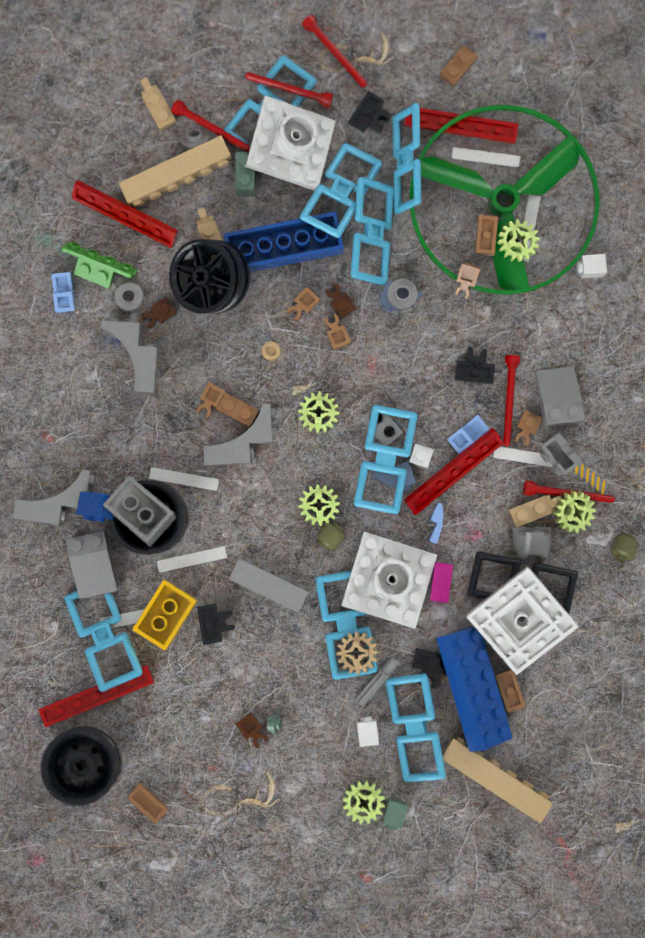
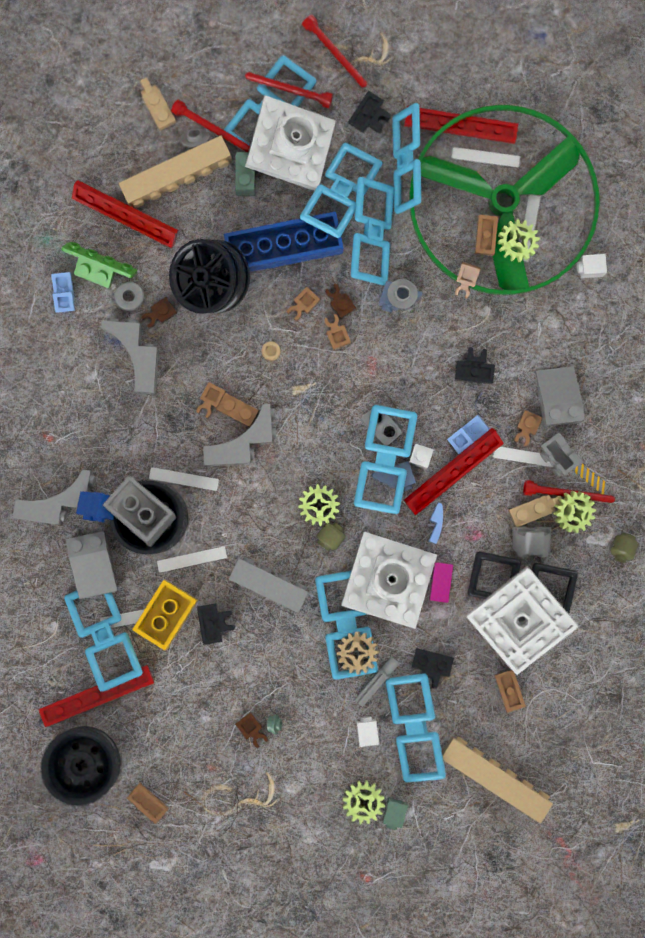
(207, 227): tan hinge -> none
(318, 420): yellowish green gear -> none
(458, 66): medium nougat plate -> none
(474, 688): blue brick -> none
(512, 363): red piece -> none

